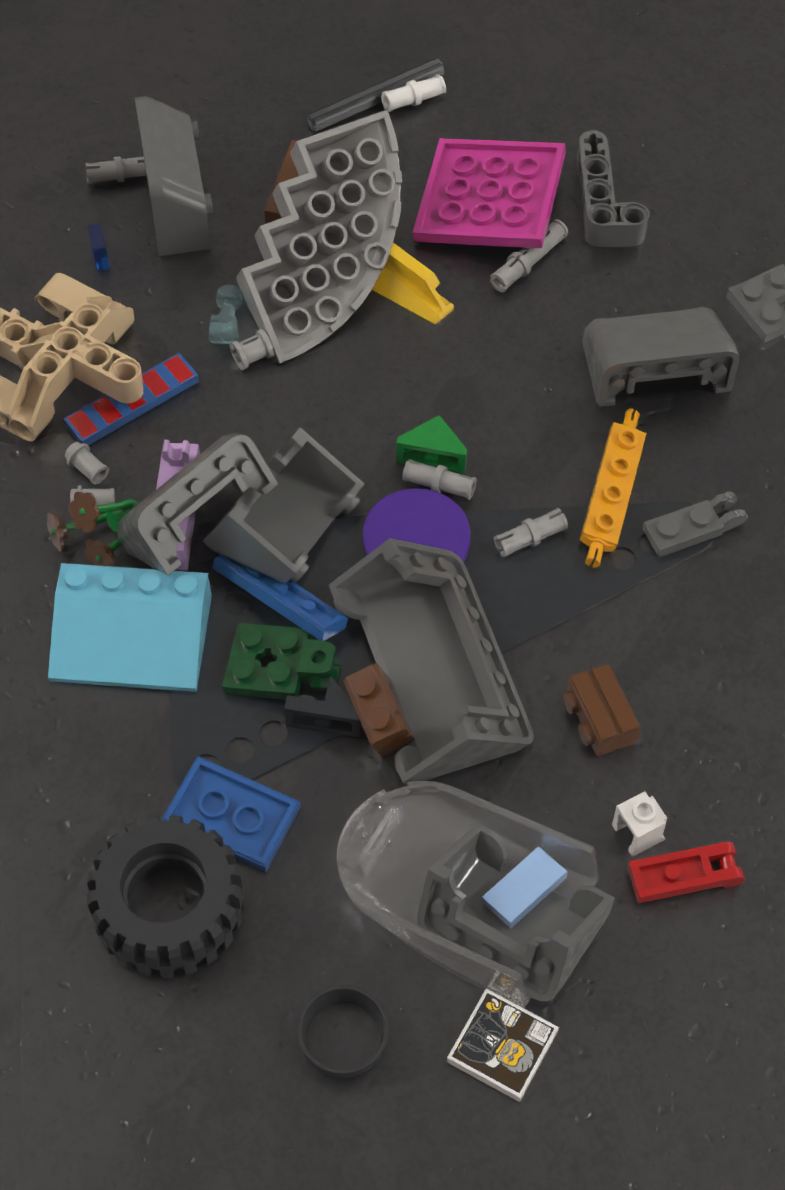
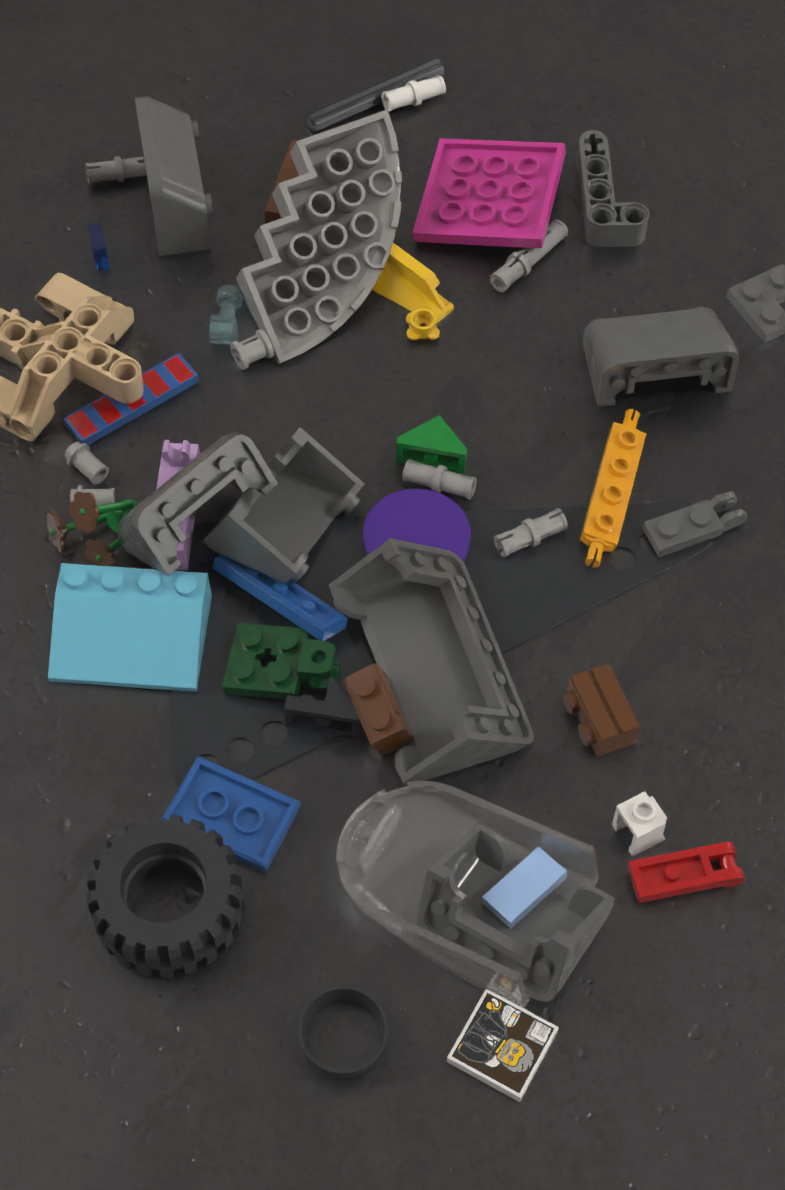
(419, 318): none -> yellow plate

